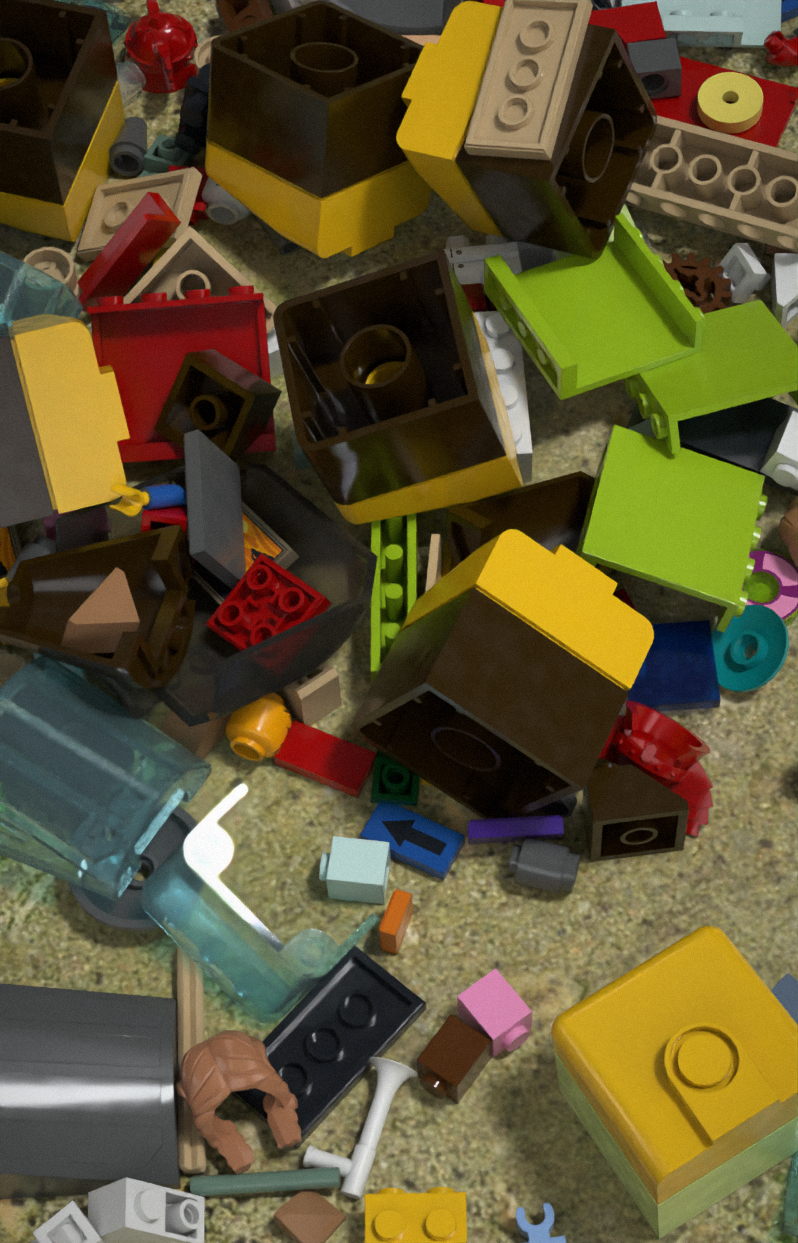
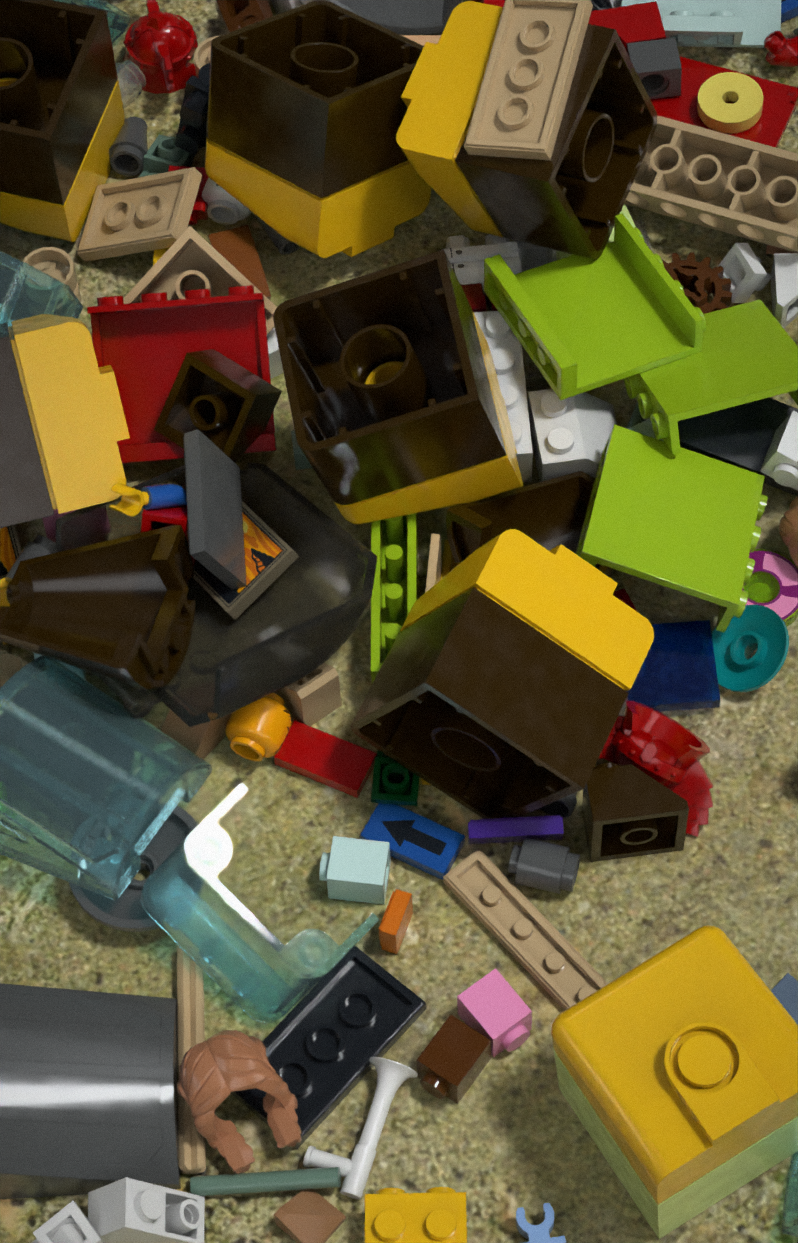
(103, 617): medium nougat slope -> none
(128, 251): red panel -> none
(240, 250): none -> dark orange slope
(264, 605): red tile -> none
(523, 930): none -> tan tile
(568, 432): none -> white slope

